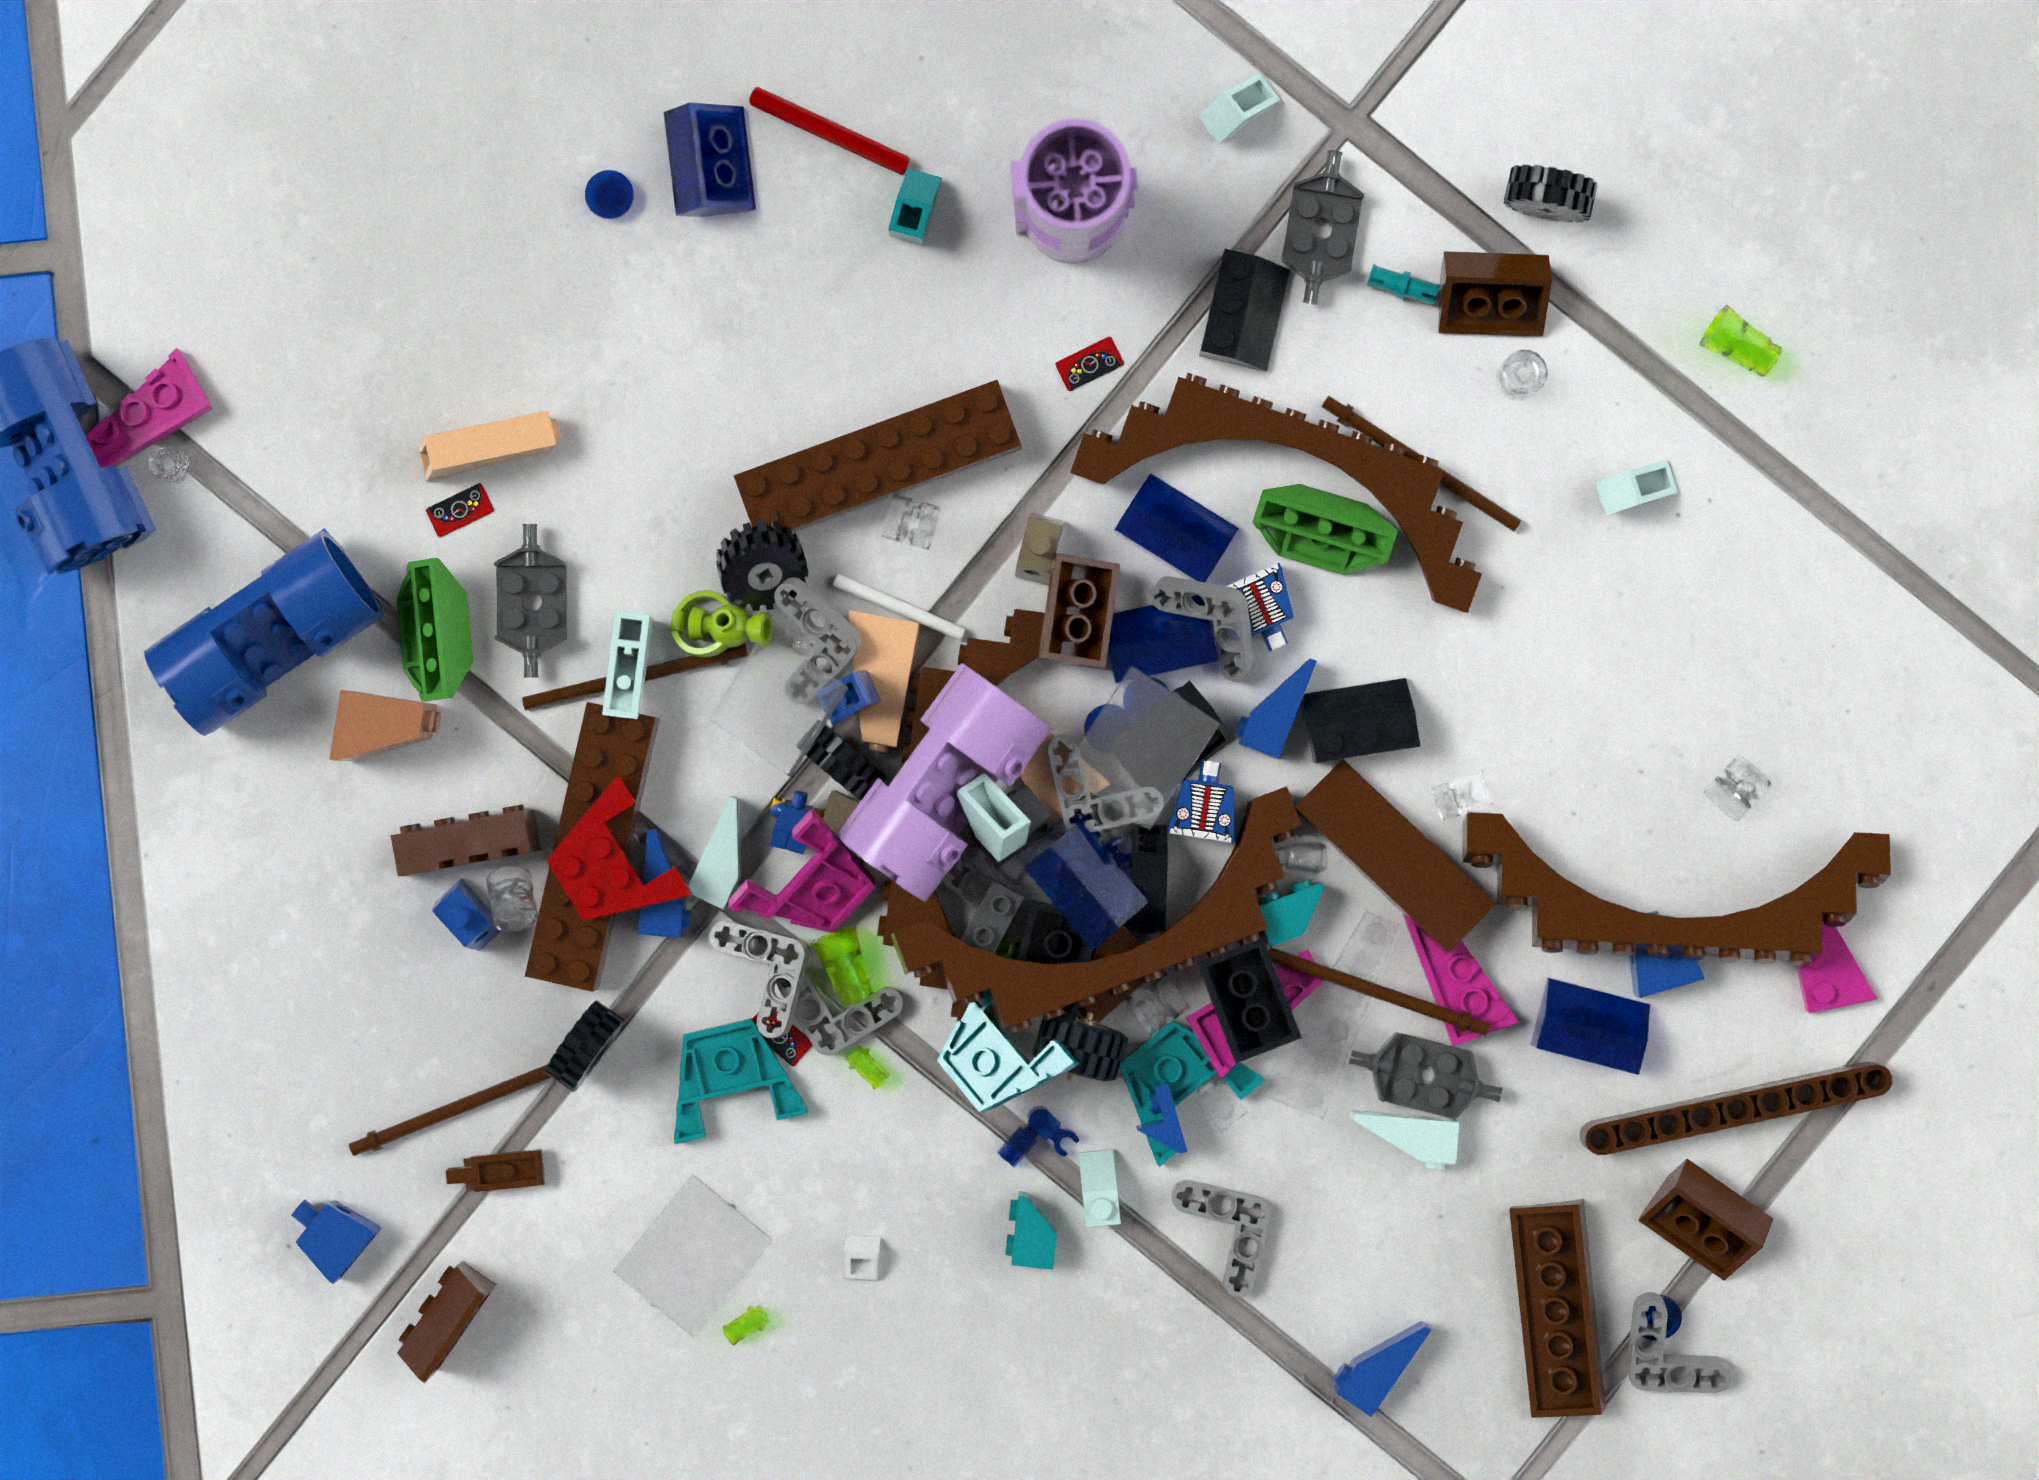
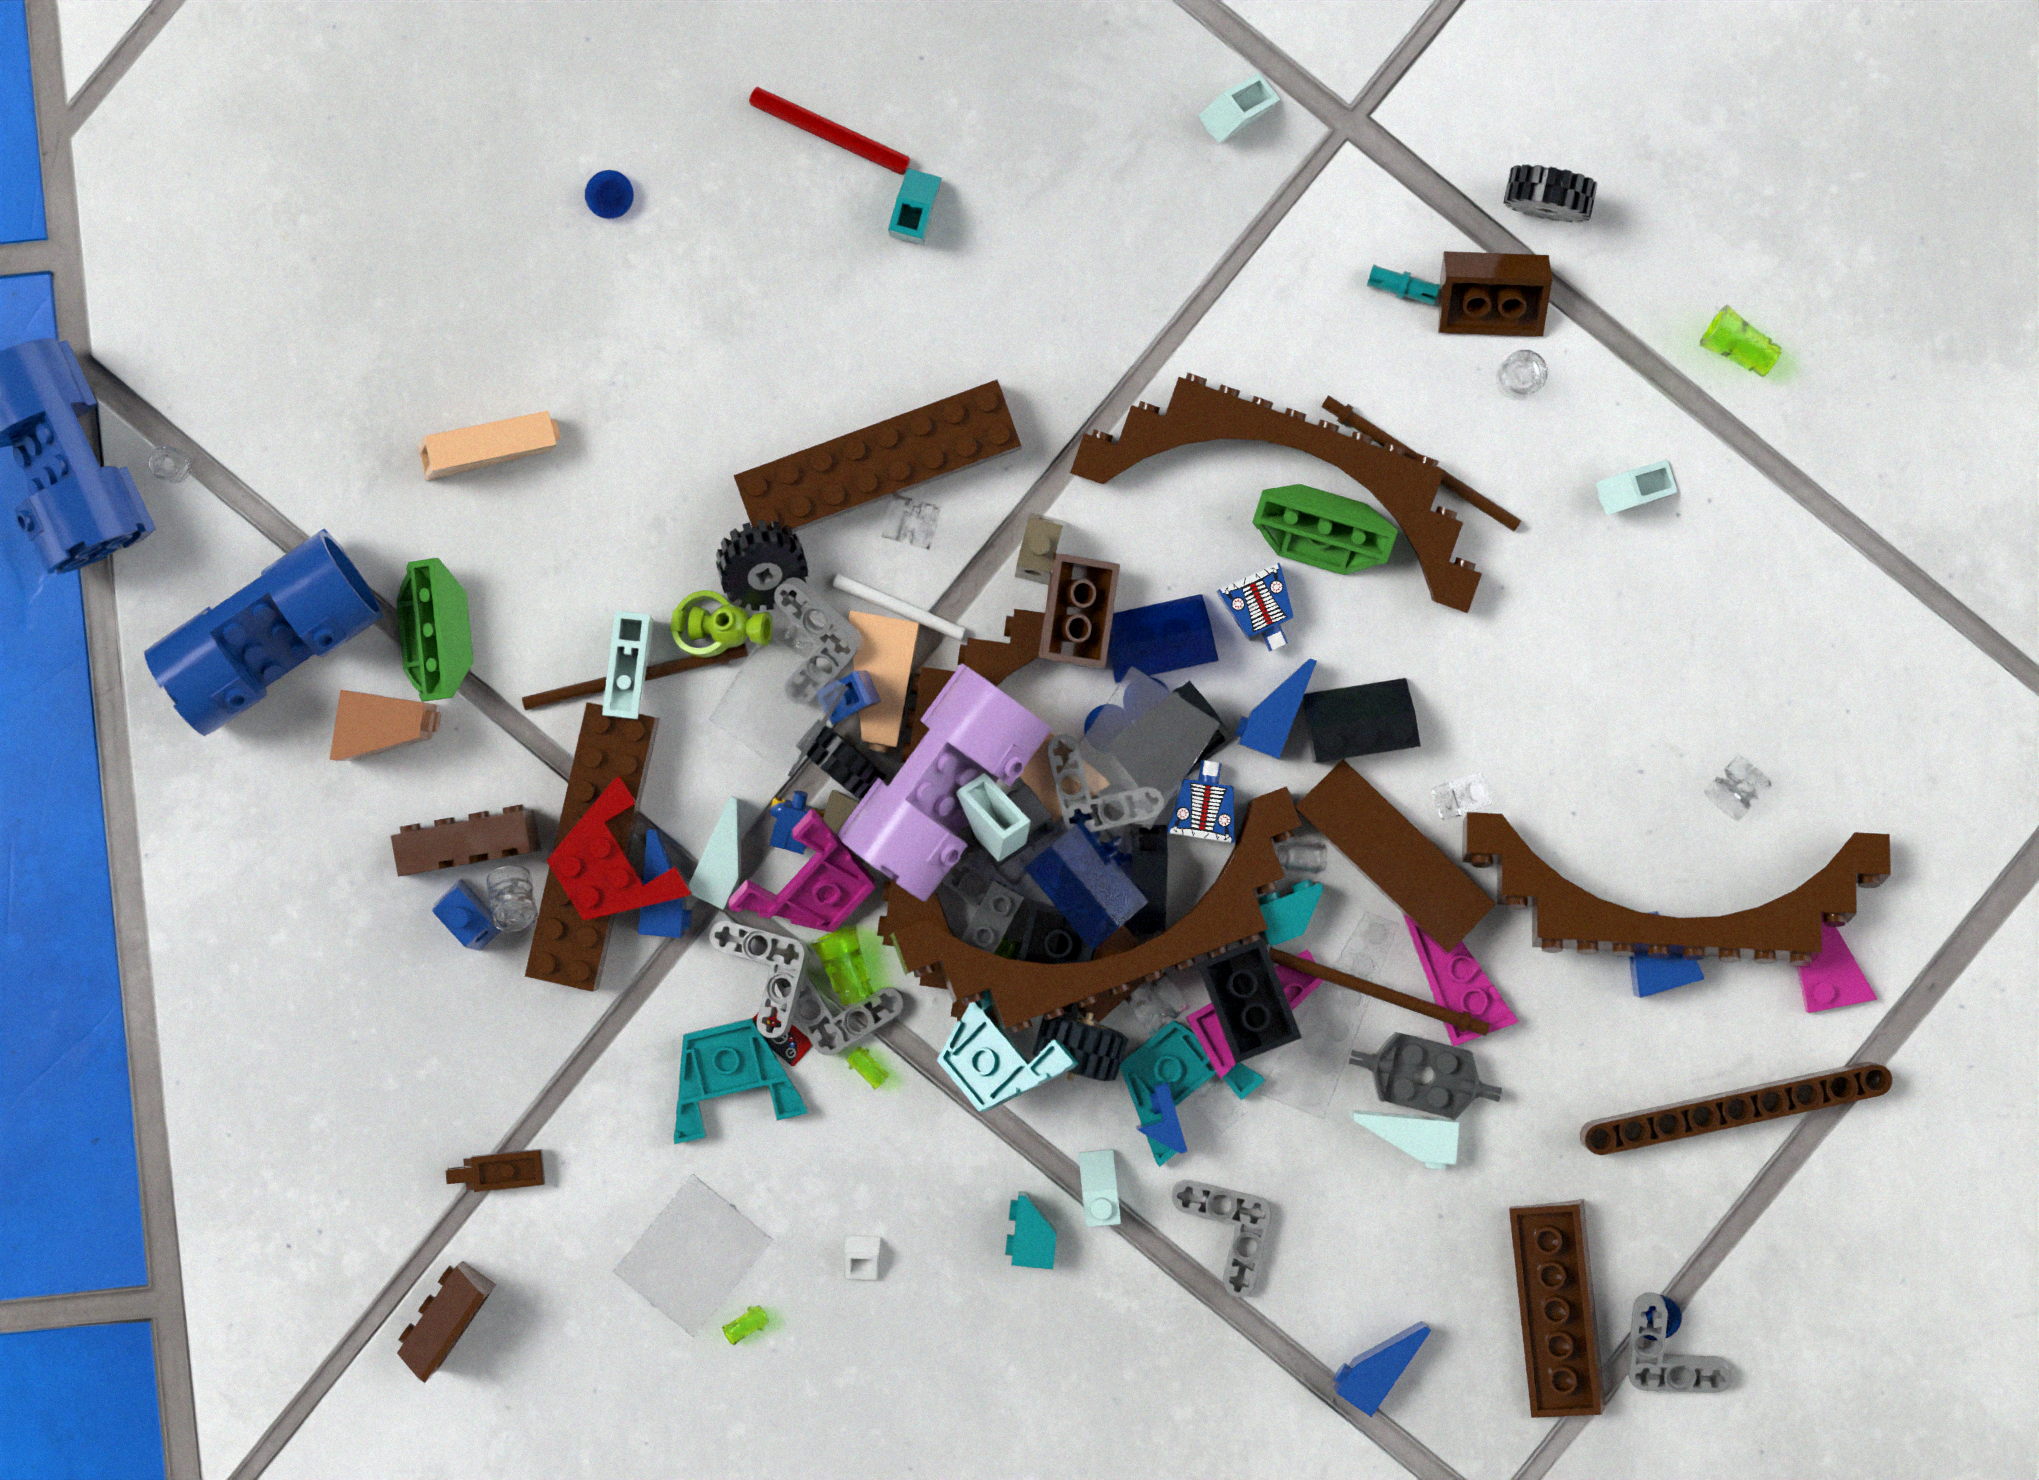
(151, 413): dark pink wing -> none
(333, 1236): blue torso -> none
(376, 1139): reddish brown bar -> none
(459, 510): sticker -> none
(517, 575): dark grey plate -> none
(584, 1046): black wheel -> none
(709, 159): clear blue slope -> none
(1041, 1123): clear blue bar -> none
(1073, 190): lavender cylinder -> none
(1089, 363): sticker -> none
(1175, 529): clear blue slope -> none
(1221, 615): light grey beam -> none
(1244, 310): black slope -> none
(1326, 199): dark grey plate -> none
(1592, 1026): clear blue slope -> none
(1706, 1220): reddish brown slope -> none

